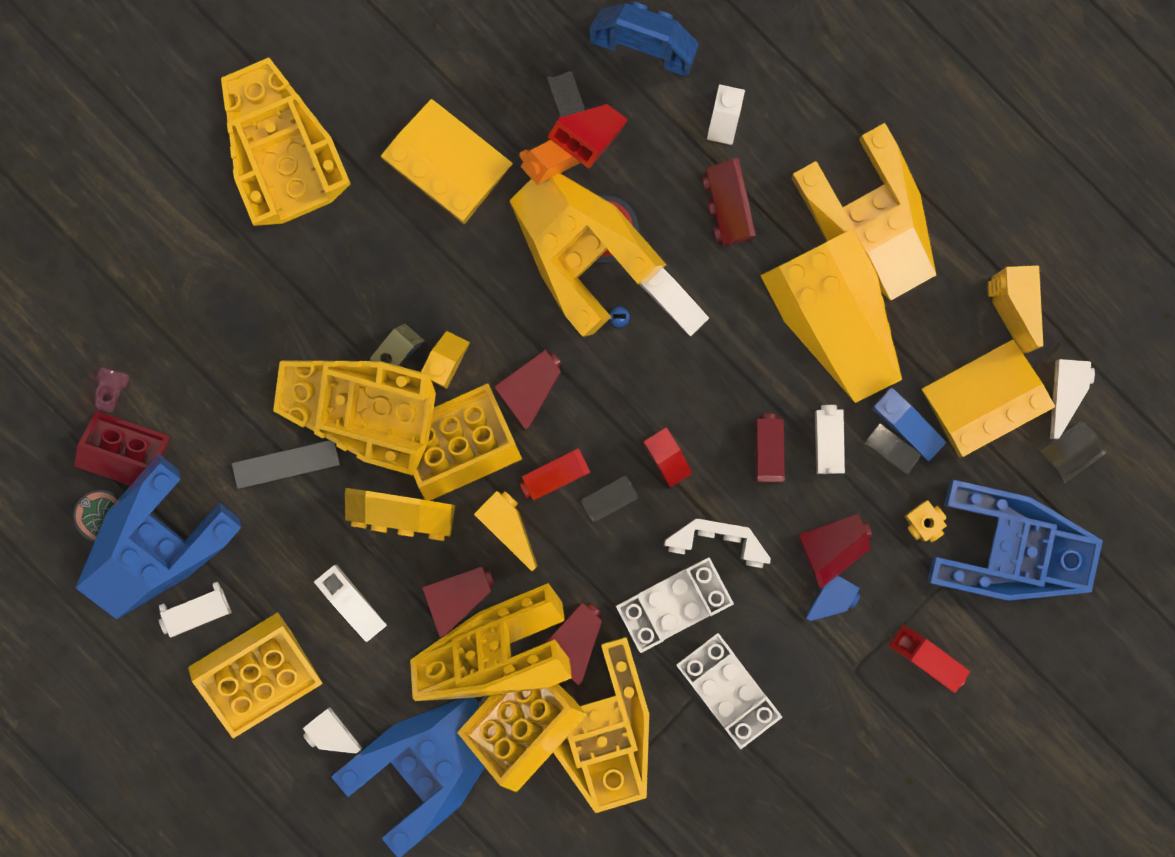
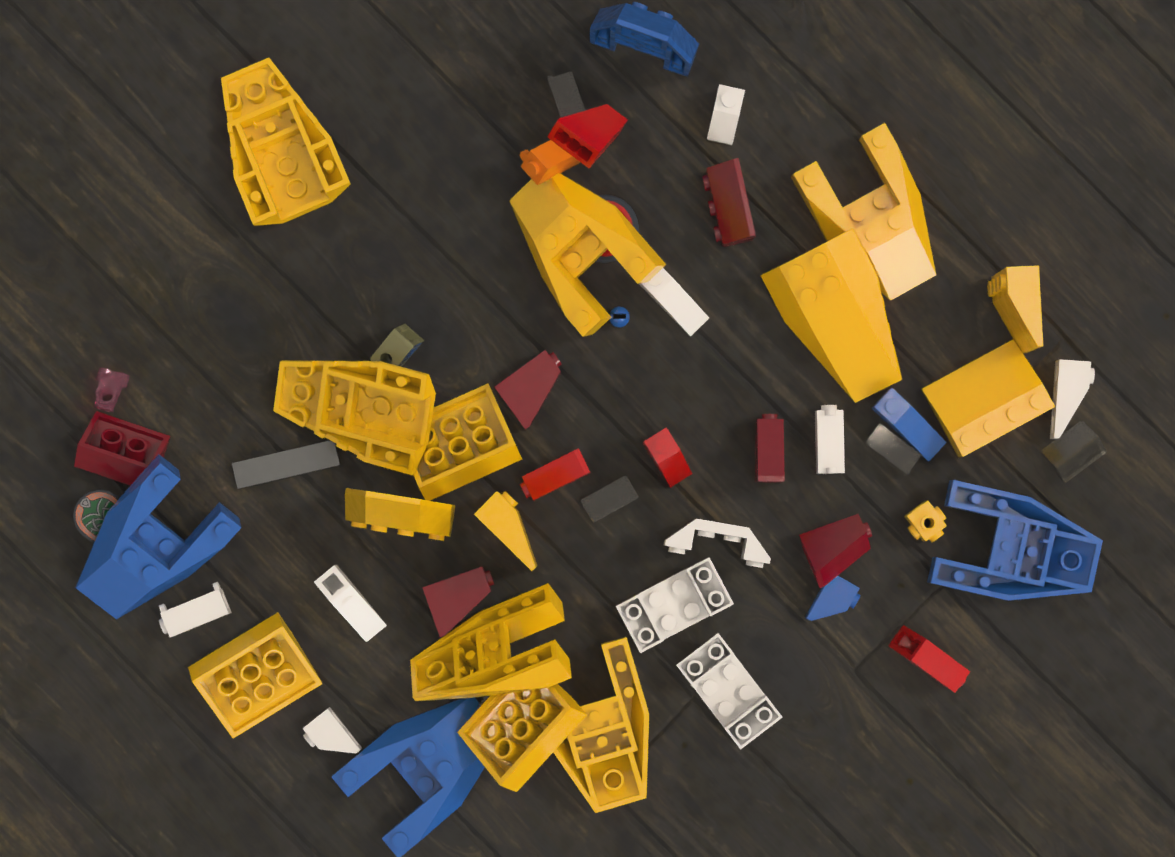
(445, 359): yellow slope -> none
(446, 161): yellow slope -> none
(578, 637): dark red slope -> none

